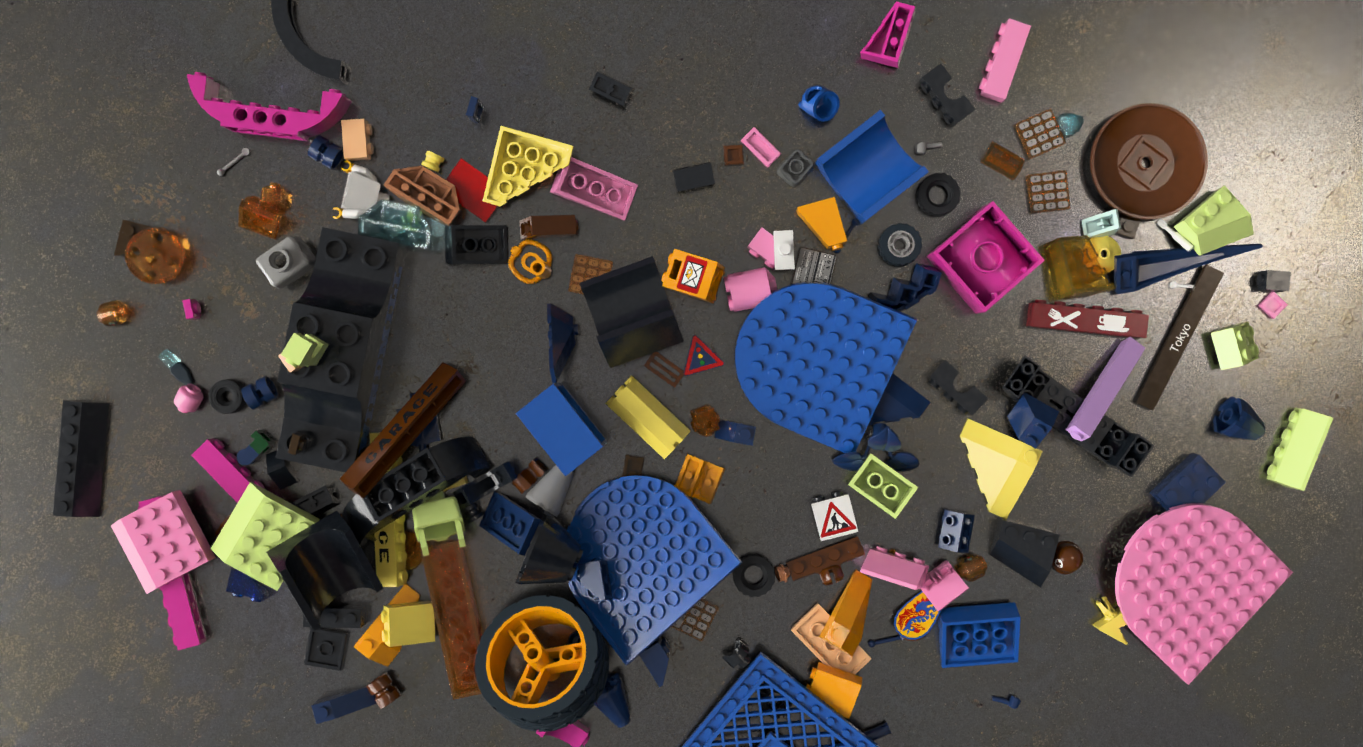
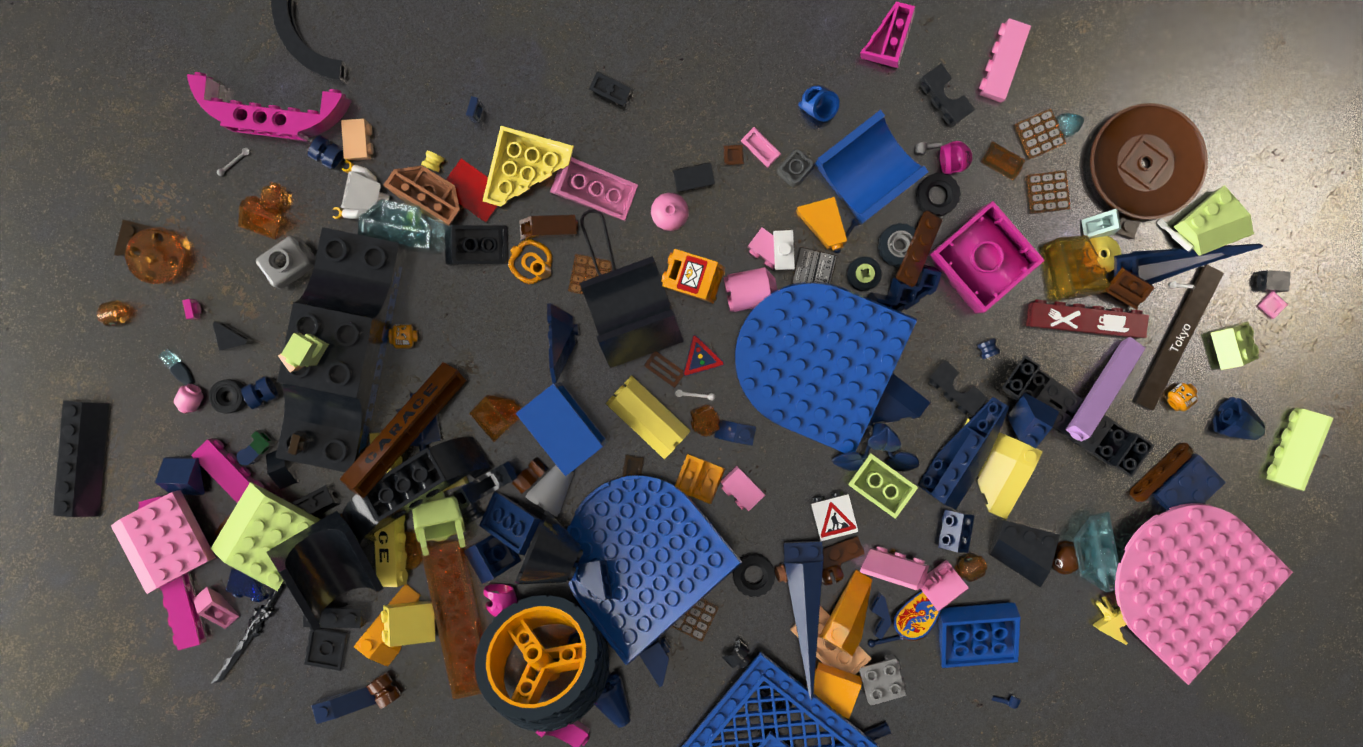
(181, 474): none -> dark blue slope
(215, 608): none -> bright pink slope
(229, 338): none -> black slope
(254, 626): none -> black sword
(403, 336): none -> light orange head
(491, 558): none -> dark blue slope
(495, 415): none -> clear orange slope
(500, 600): none -> dark pink helmet
(588, 243): none -> black piece
(669, 211): none -> bright pink cylinder
(679, 393): none -> white hinge
(742, 489): none -> bright pink brick
(804, 575): none -> dark blue plate
(860, 279): none -> black wheel
(880, 608): none -> dark blue slope
(883, 680): none -> light grey bracket
(919, 248): none -> reddish brown plate
(955, 157): none -> dark pink helmet
(964, 455): none -> dark blue wedge
(988, 348): none -> dark blue wheel
(1097, 552): none -> clear light blue wedge
(1129, 288): none -> reddish brown plate
(1161, 472): none -> reddish brown plate
(1182, 397): none -> light orange head

